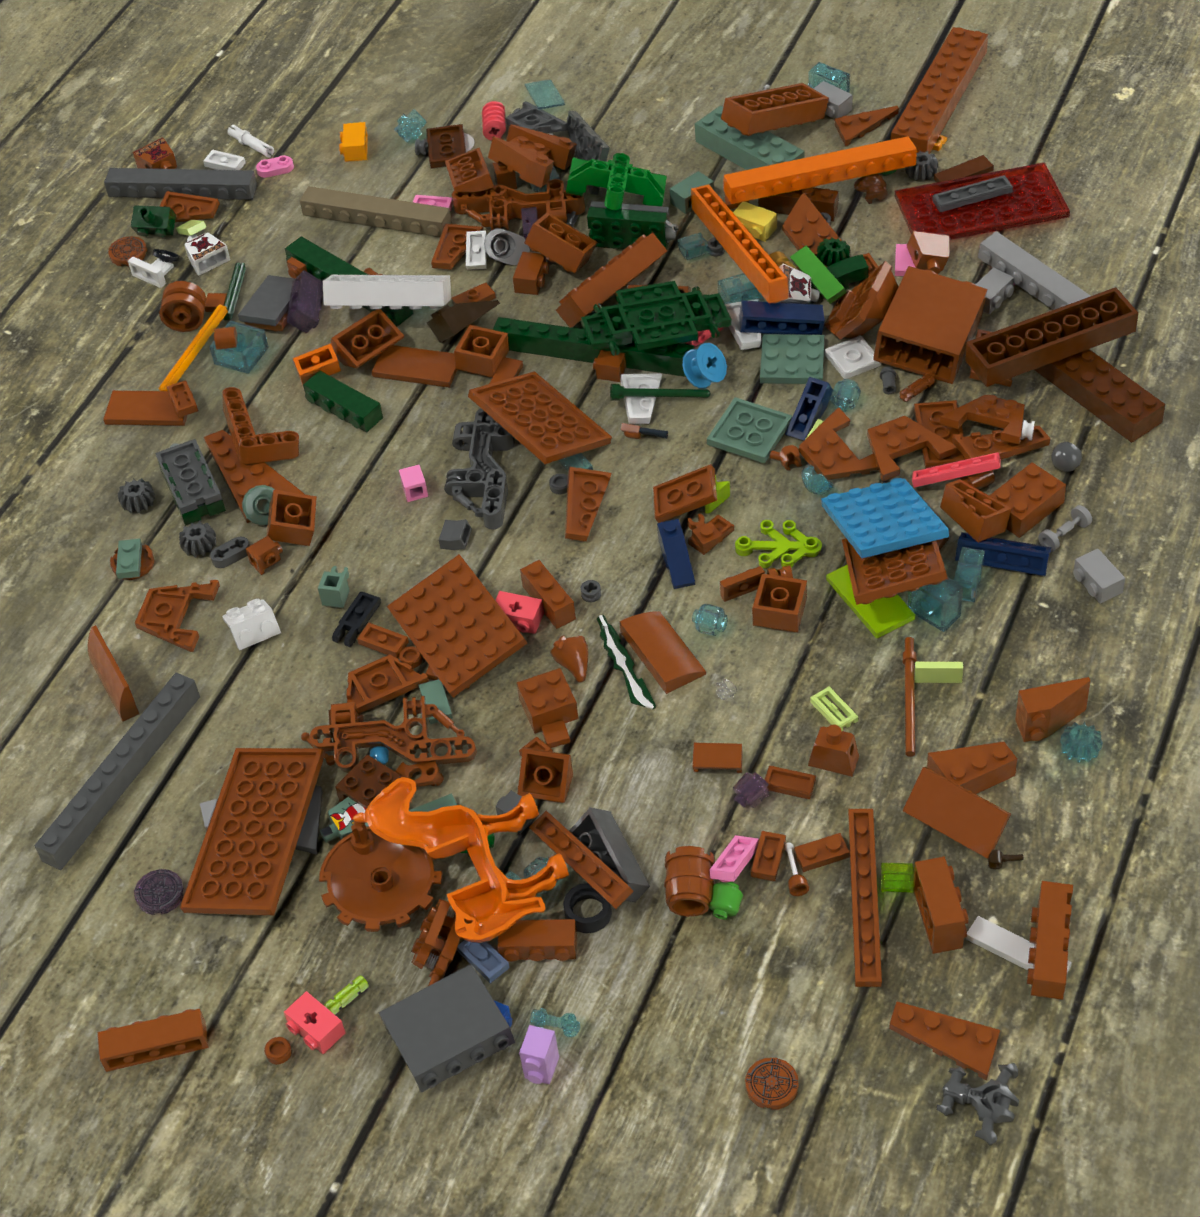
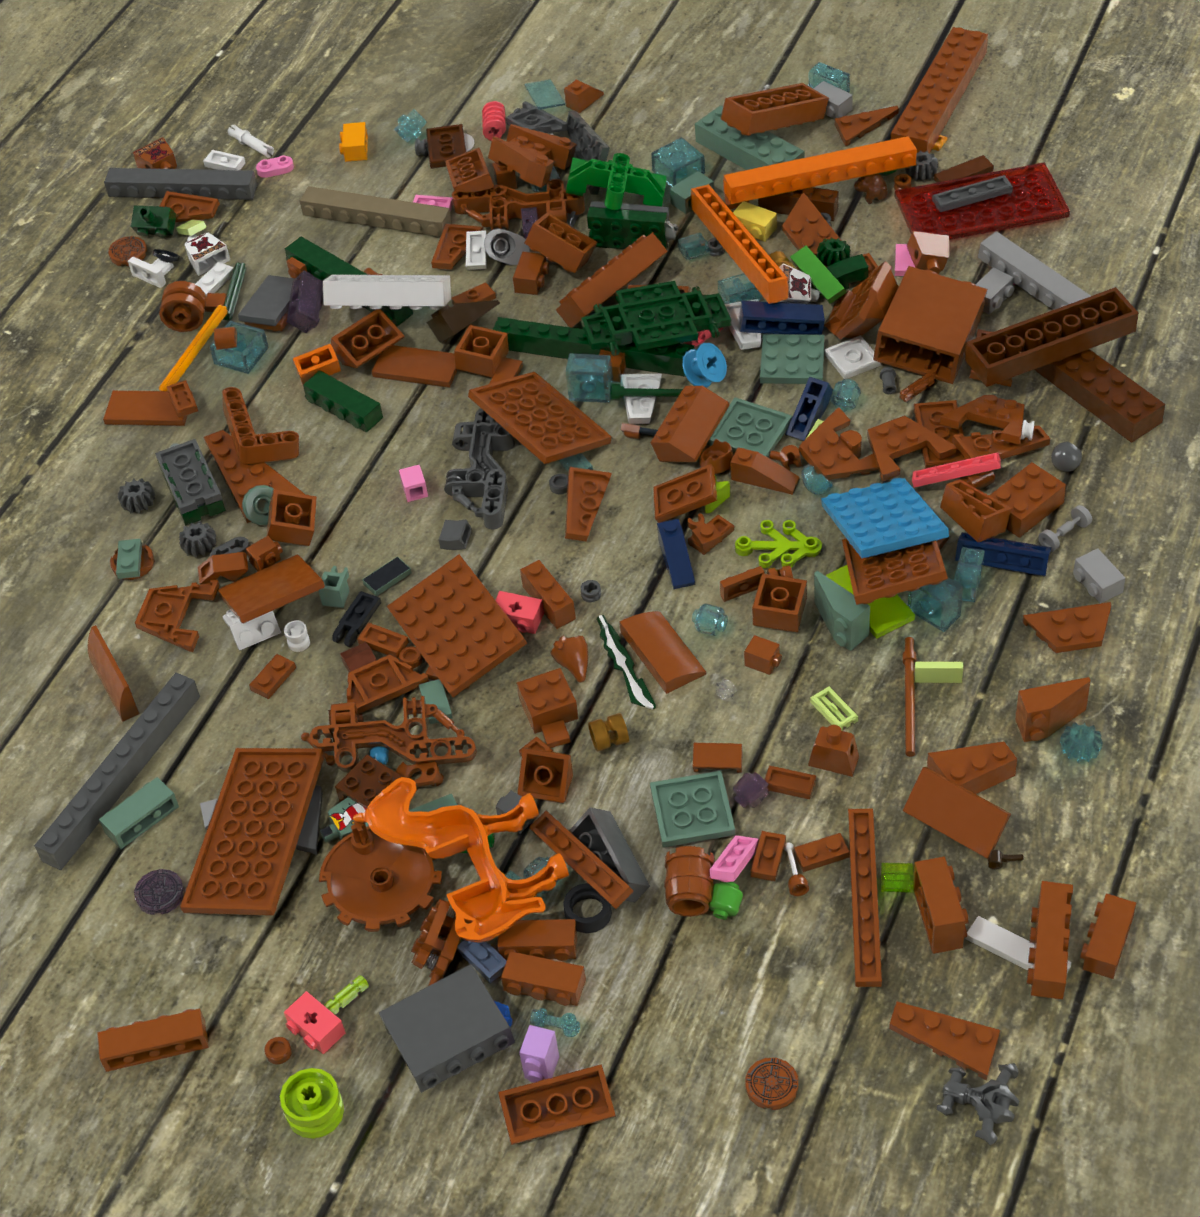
(139, 813): none -> sand green brick
(215, 278): none -> white plate
(226, 565): none -> dark orange slope
(270, 588): none -> dark orange tile
(272, 676): none -> dark orange plate
(297, 636): none -> white wheel
(312, 1103): none -> lime wheel
(357, 657): none -> copper piece
(387, 576): none -> black tile
(543, 978): none -> dark orange brick
(556, 1104): none -> dark orange slope
(581, 95): none -> dark orange slope
(589, 377): none -> clear light blue brick
(602, 737): none -> pearl gold wheel
(677, 161): none -> clear light blue brick
(689, 425): none -> dark orange slope
(692, 809): none -> sand green plate
(718, 455): none -> dark orange hair
(760, 471): none -> dark orange slope
(762, 655): none -> dark orange brick
(838, 608): none -> sand green slope
(853, 441): none -> dark orange brick
(902, 181): none -> dark orange bush
(1071, 627): none -> dark orange wing
(1108, 935): none -> dark orange brick

